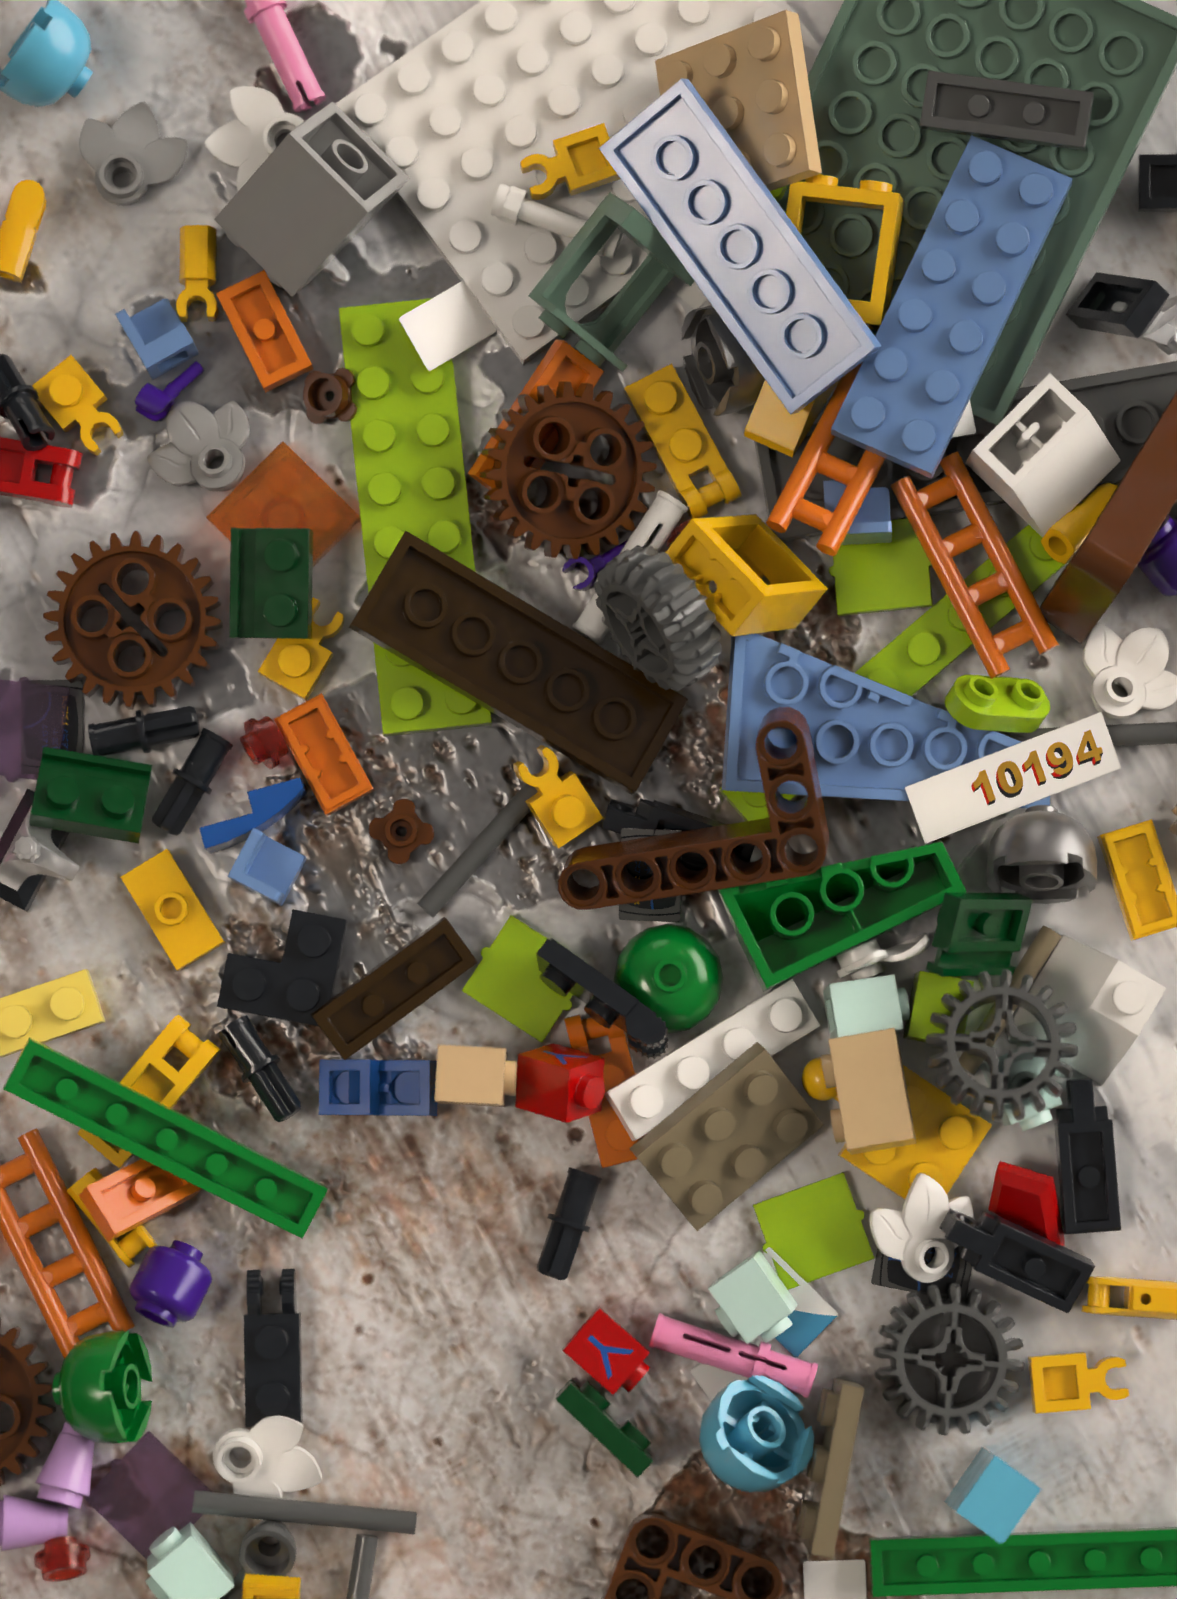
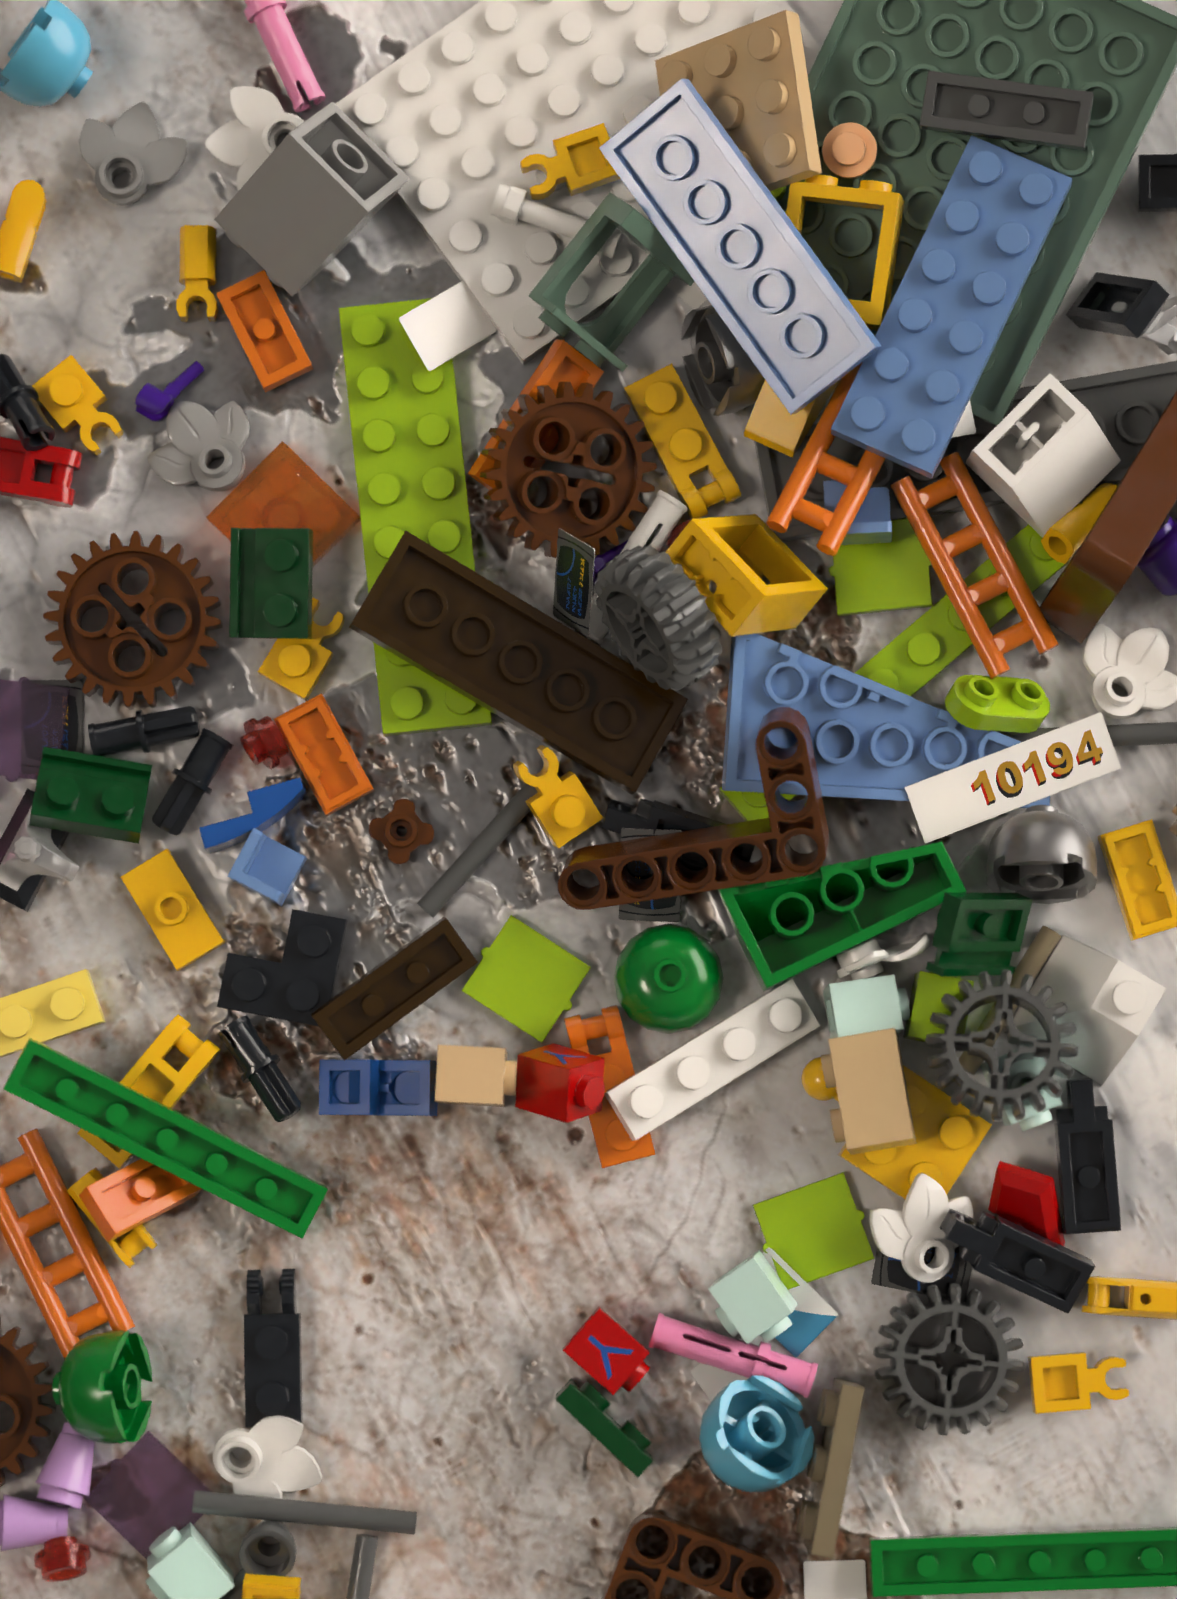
(158, 337): medium blue panel -> none
(170, 1284): dark purple head -> none
(315, 396): reddish brown plate -> none
(568, 1224): black axle -> none
(573, 582): none -> sticker
(603, 998): black hinge -> none
(727, 1136): dark tan plate -> none
(849, 150): none -> light nougat plate
(992, 1495): medium azure panel -> none

